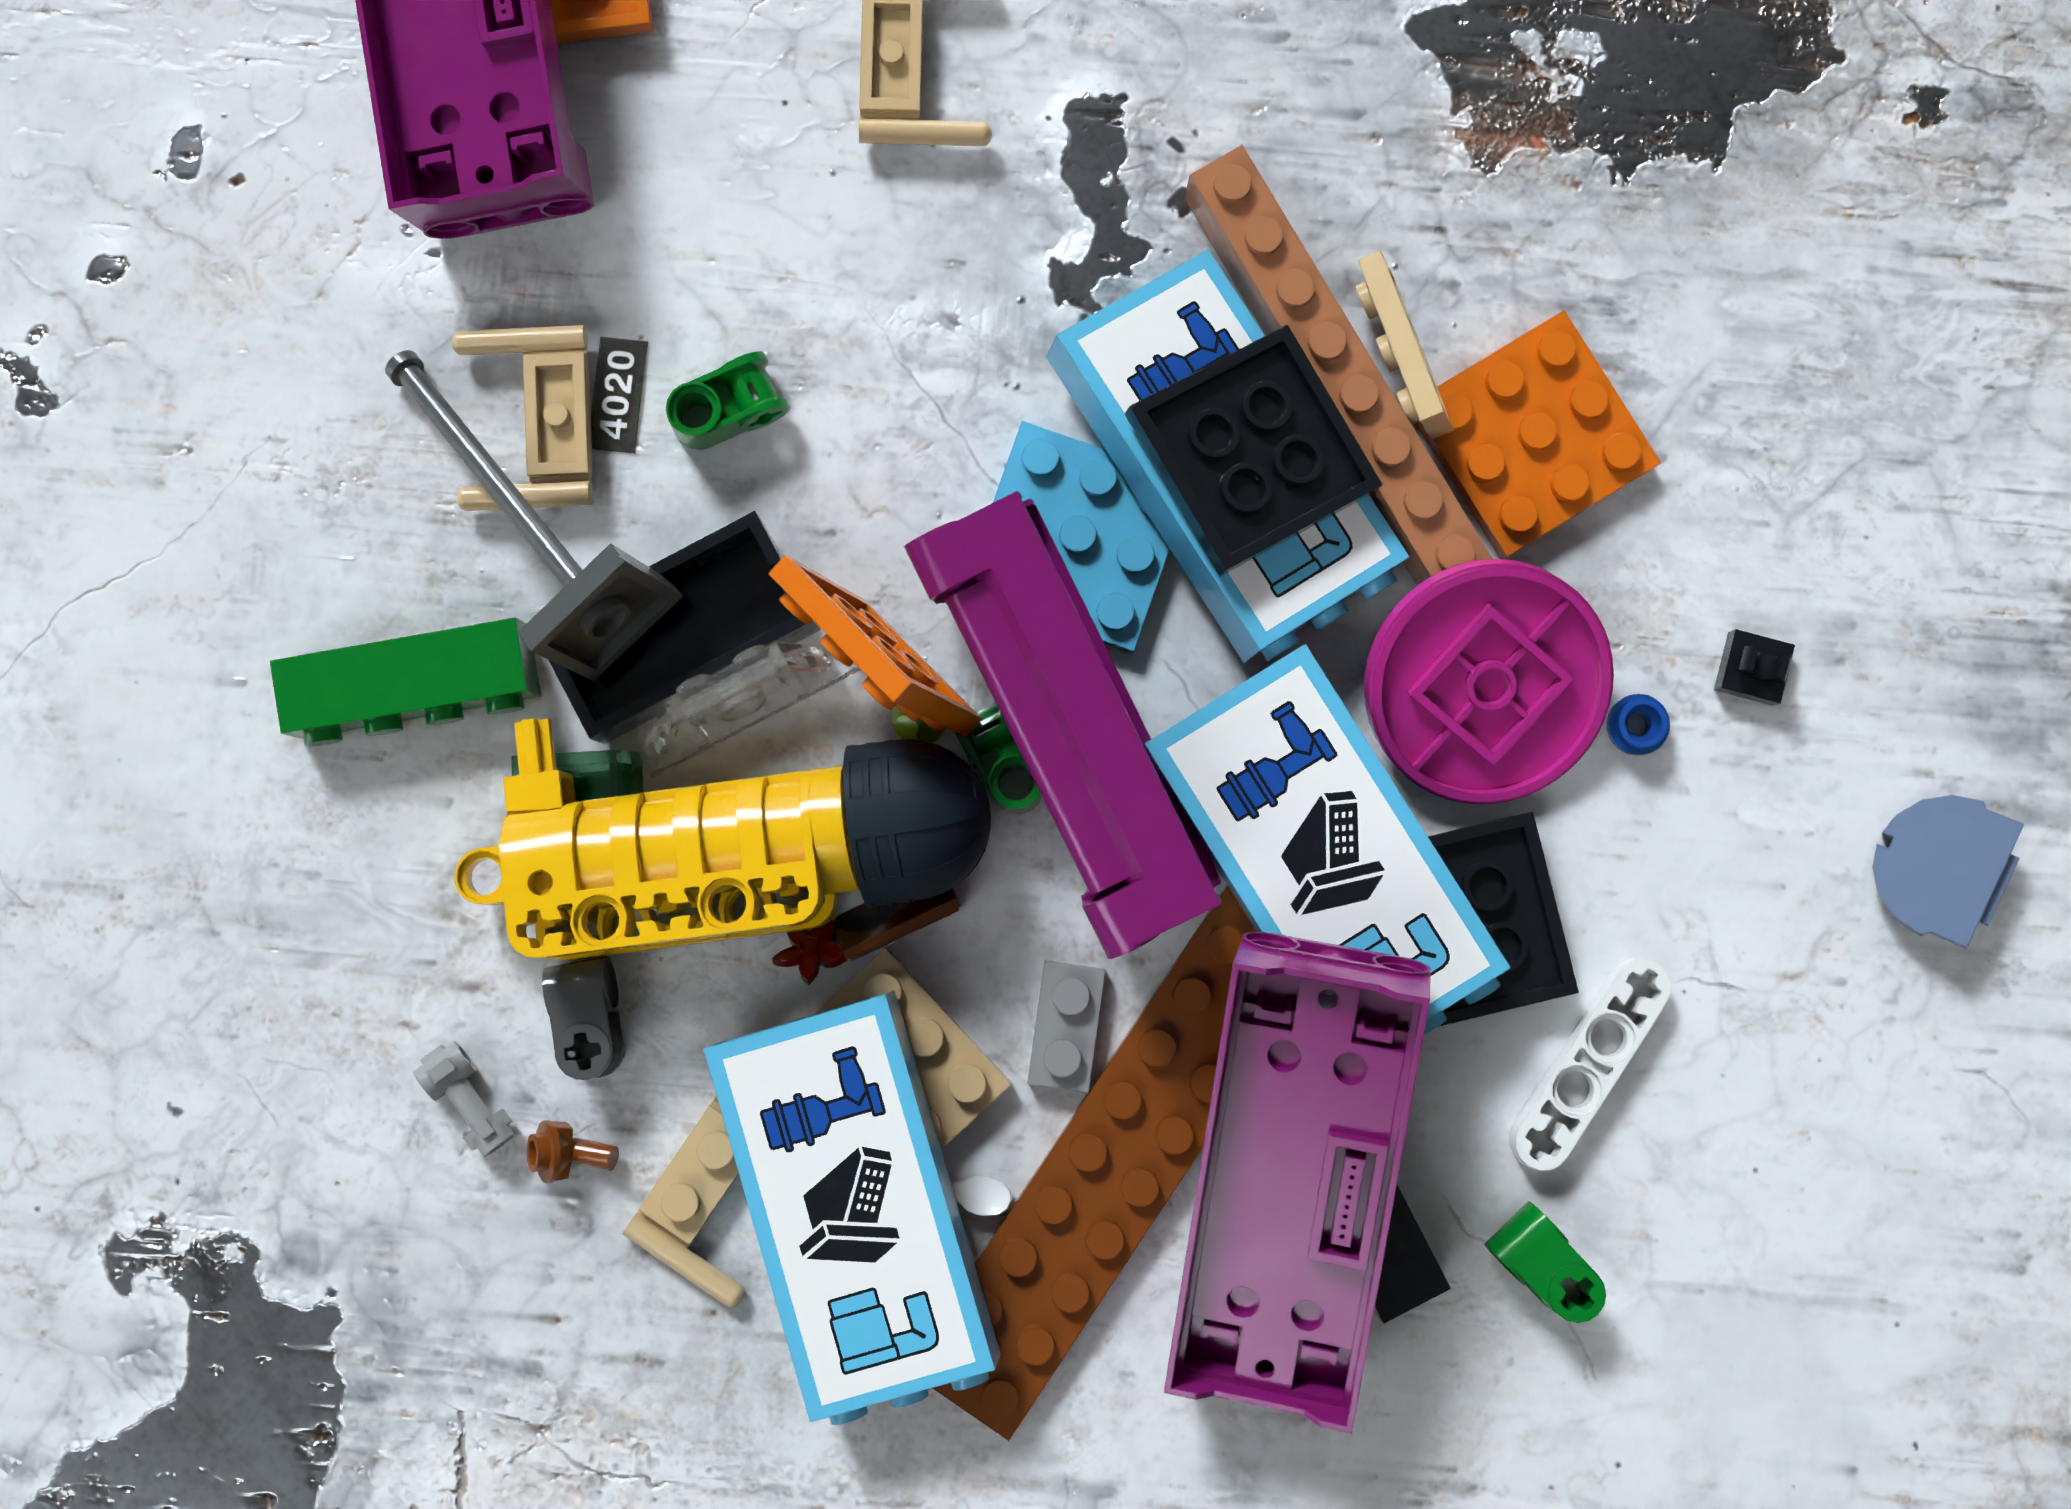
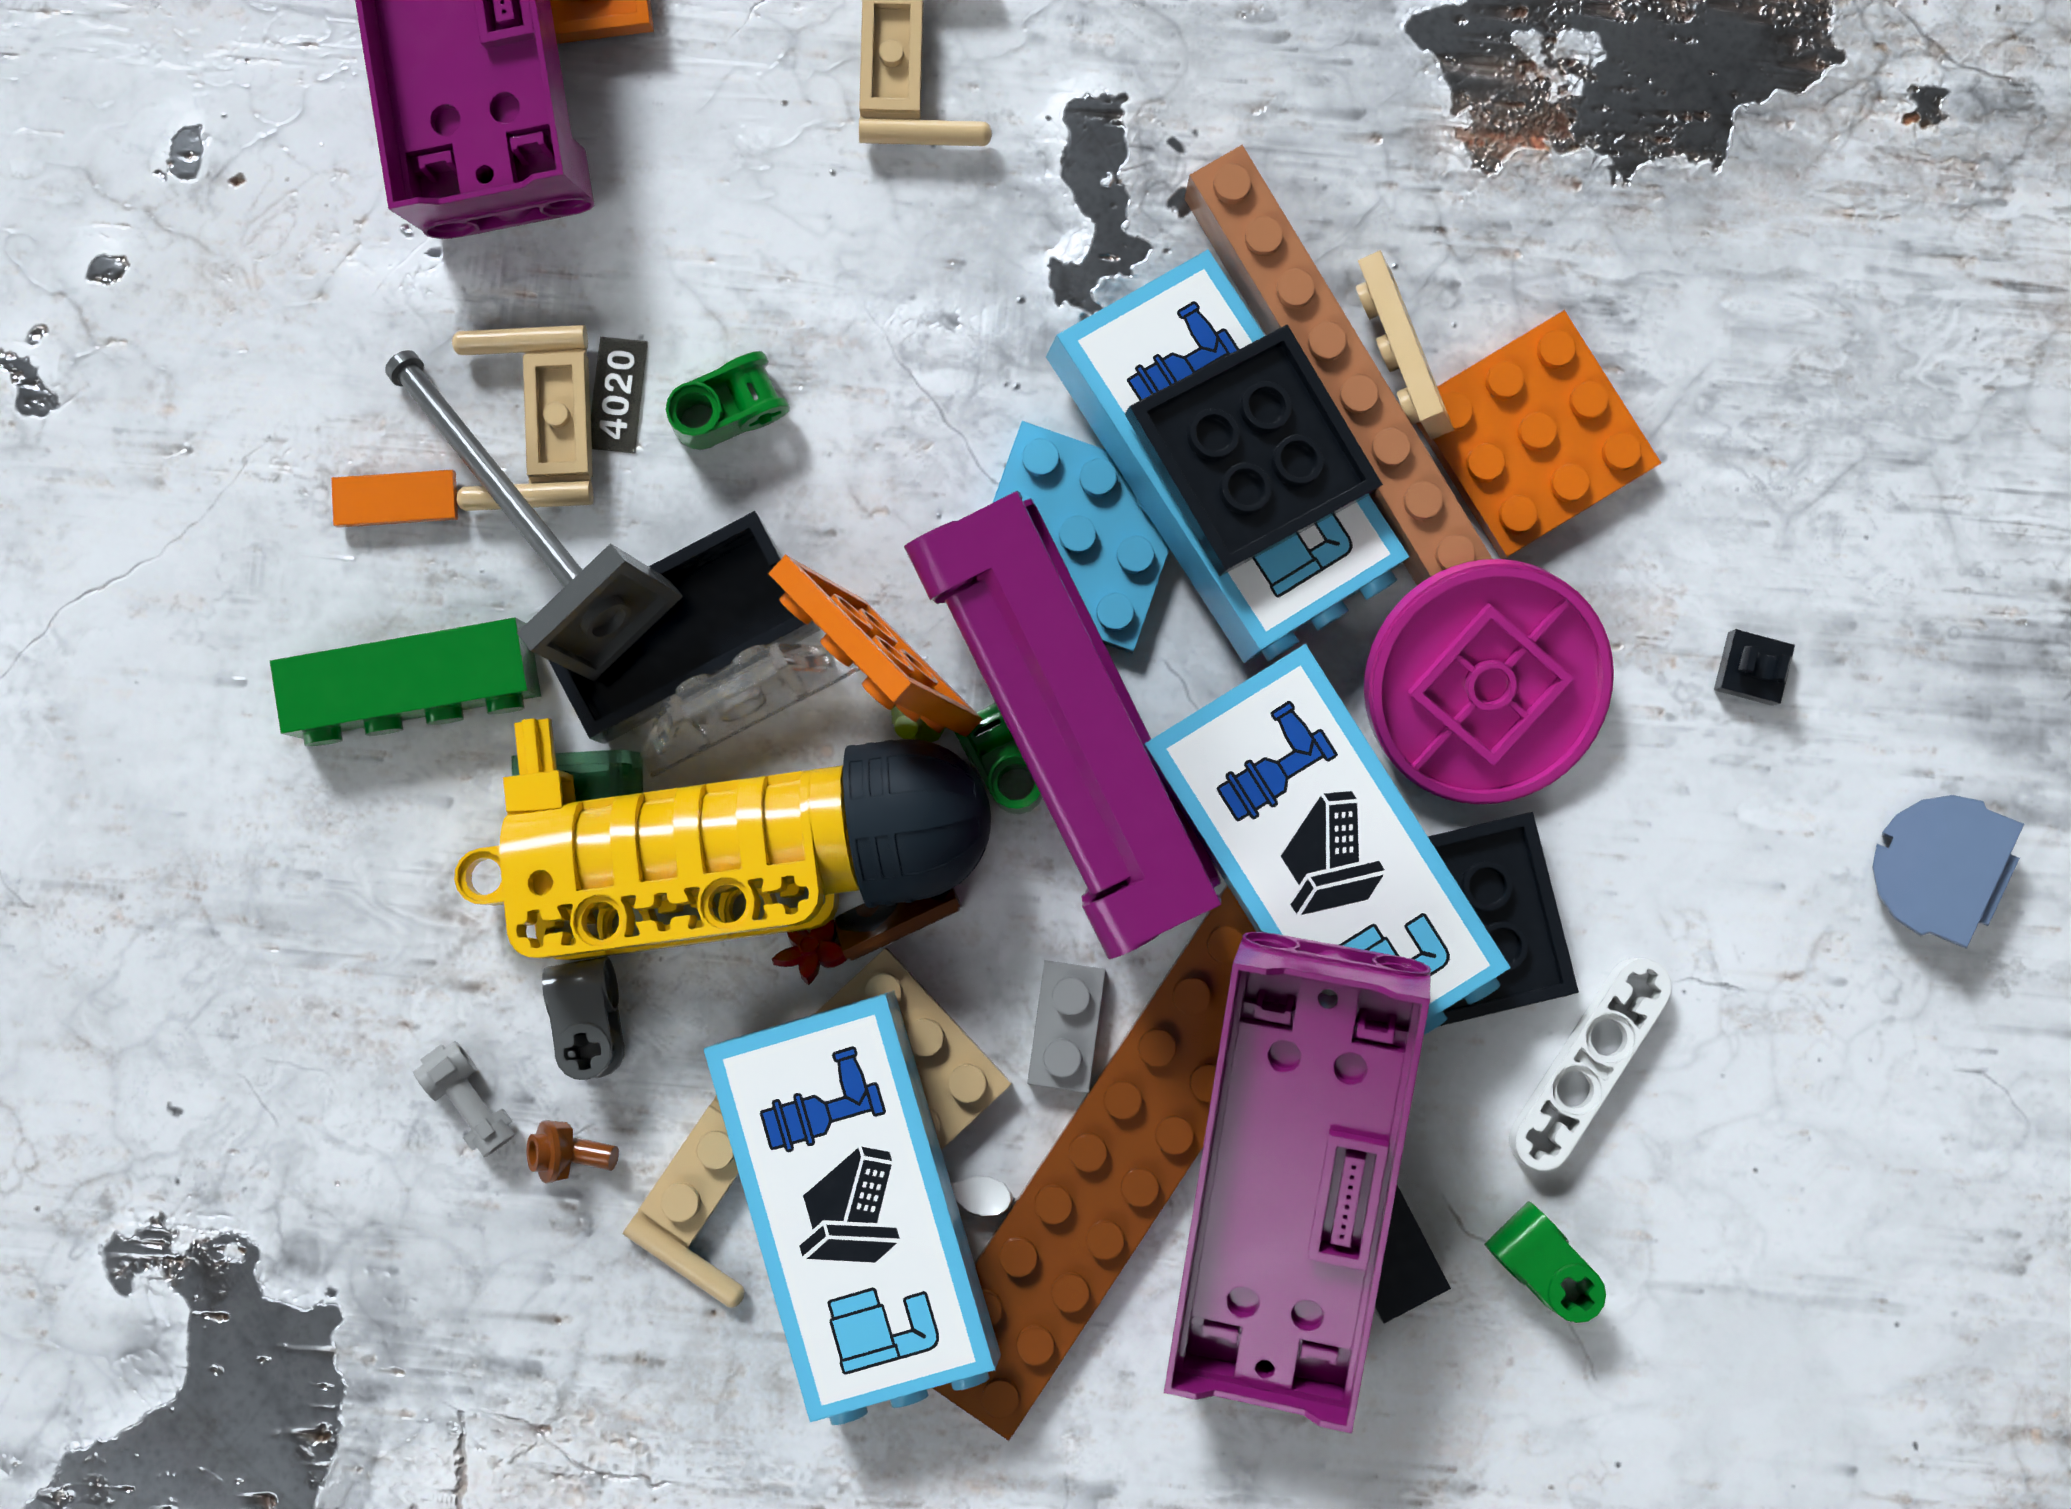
(394, 498): none -> orange piece
(1655, 719): blue plate -> none

